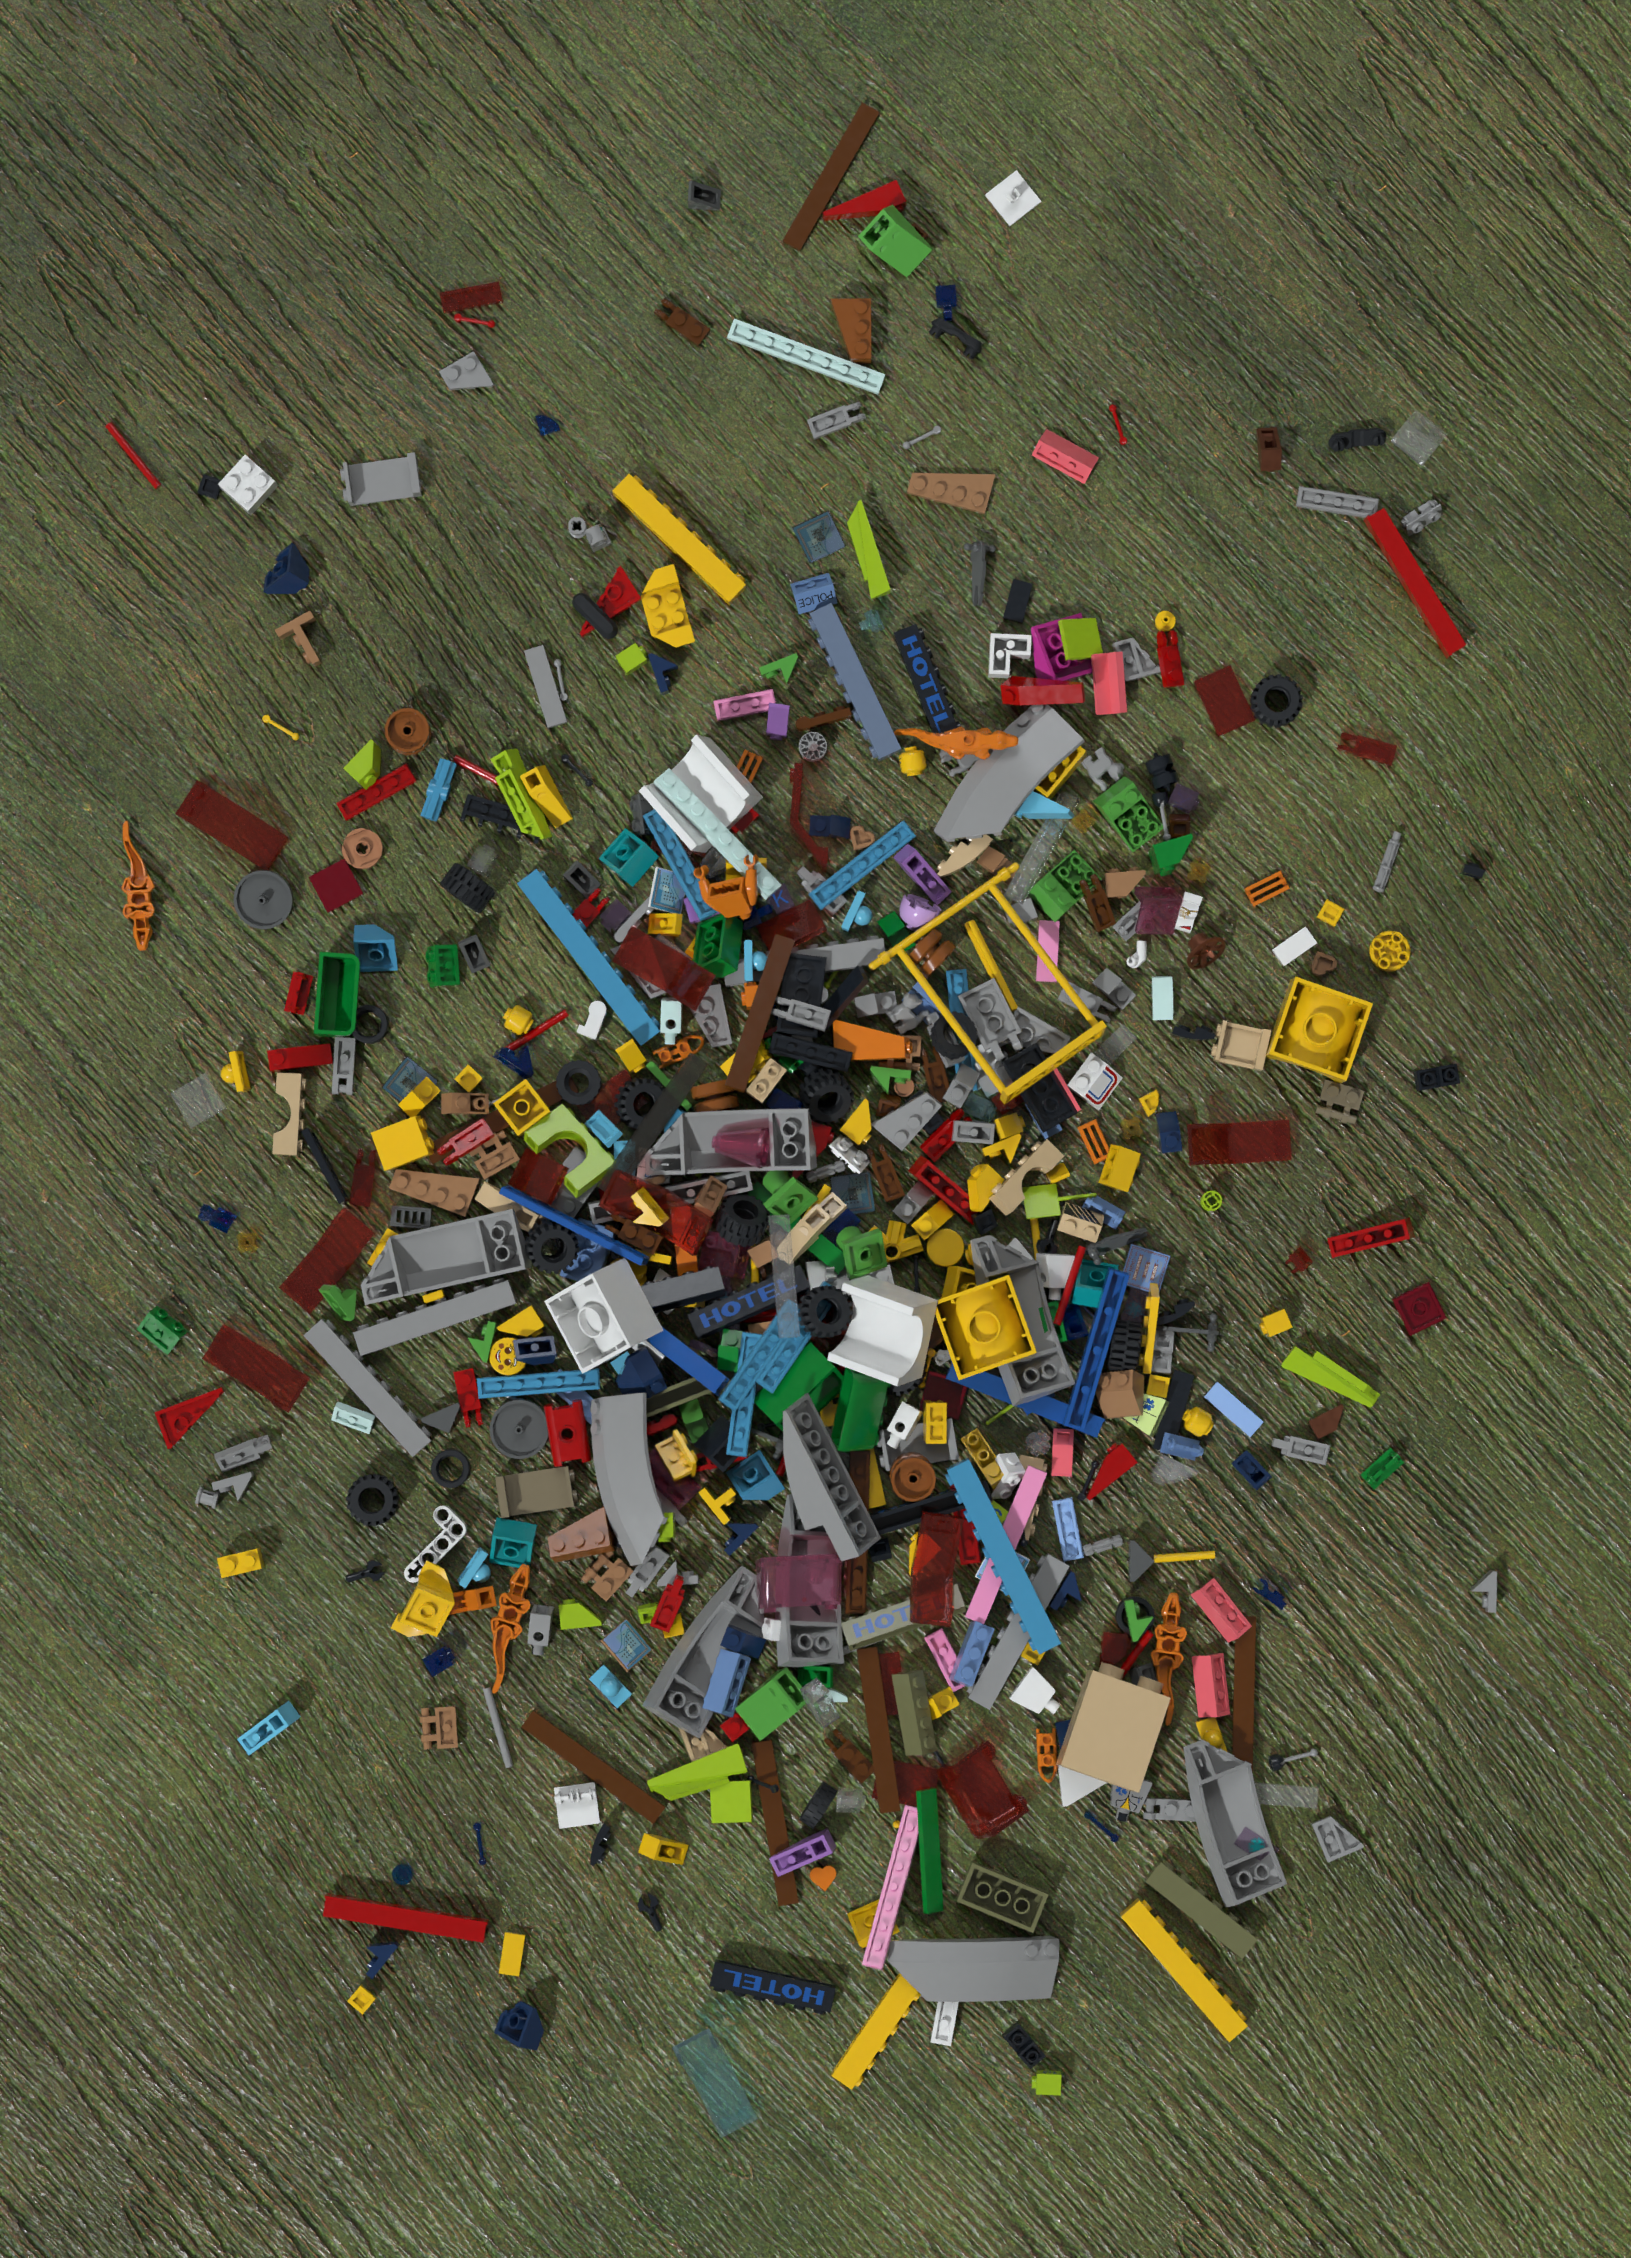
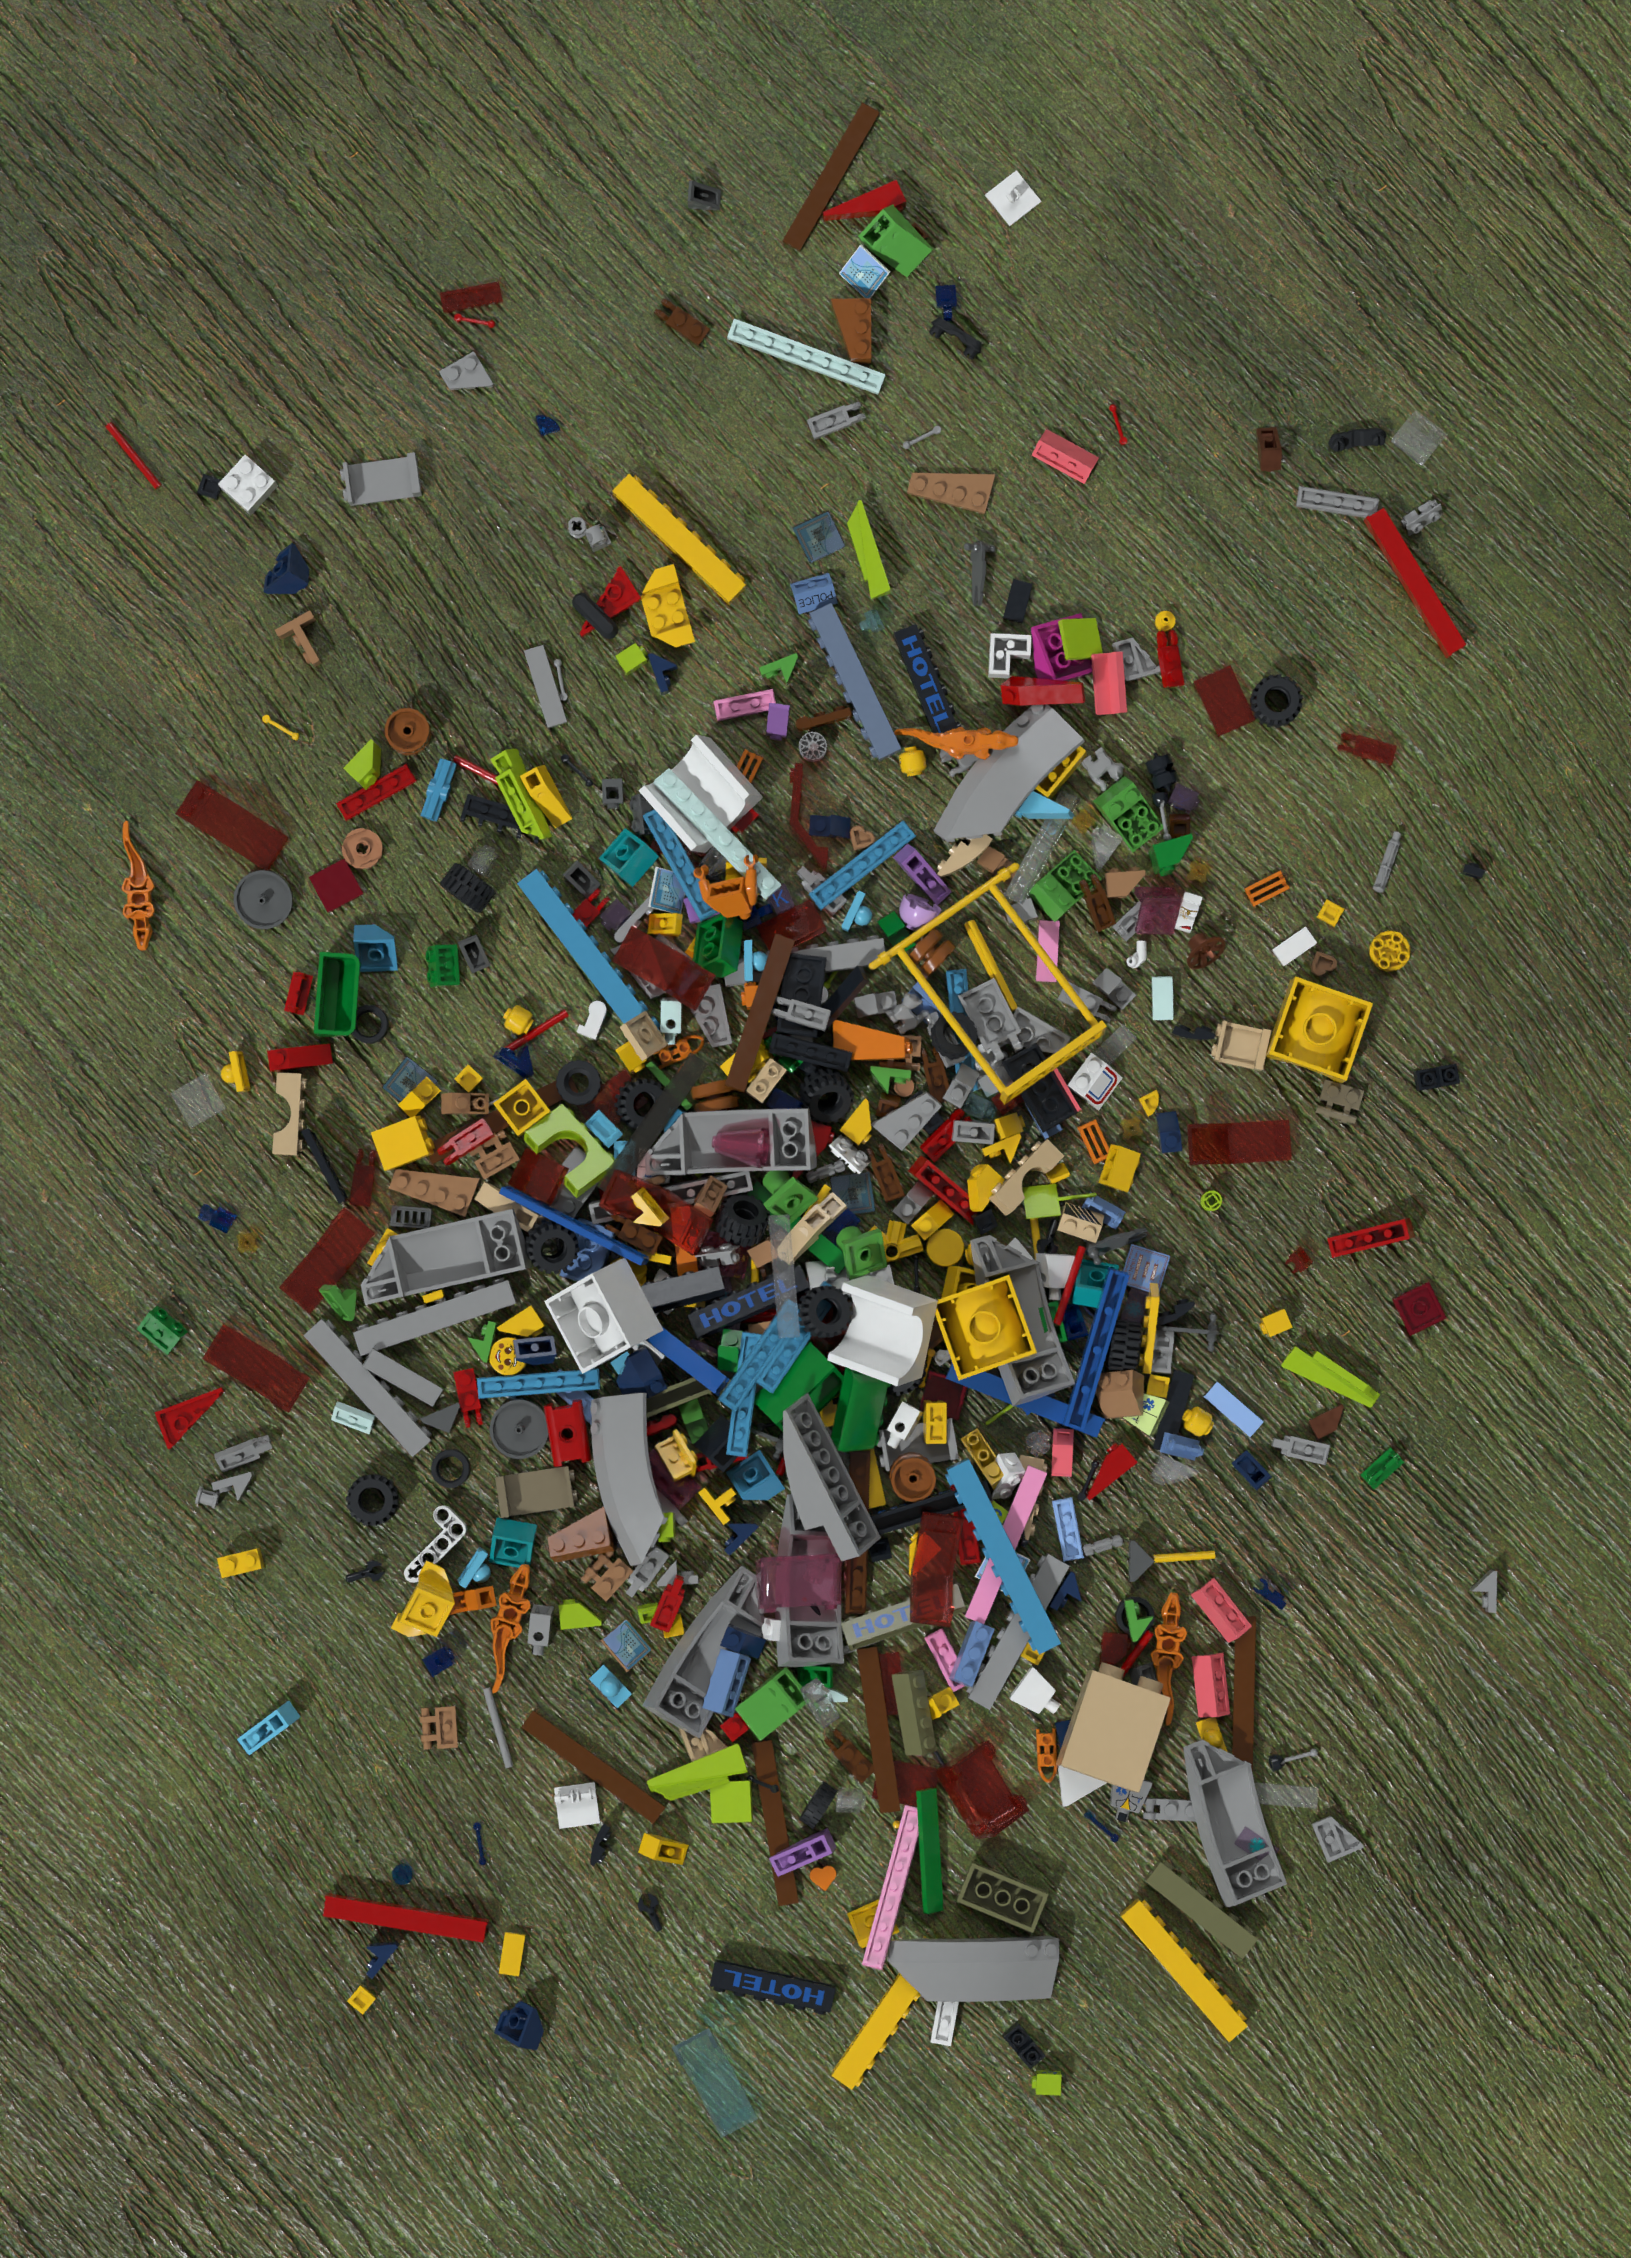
(344, 1065): light grey plate -> none
(402, 1377): none -> light grey tile
(609, 786): none -> dark grey brick
(643, 1035): none -> tan plate
(725, 1252): none -> light grey hinge
(864, 272): none -> piece
(1103, 845): none -> clear slope

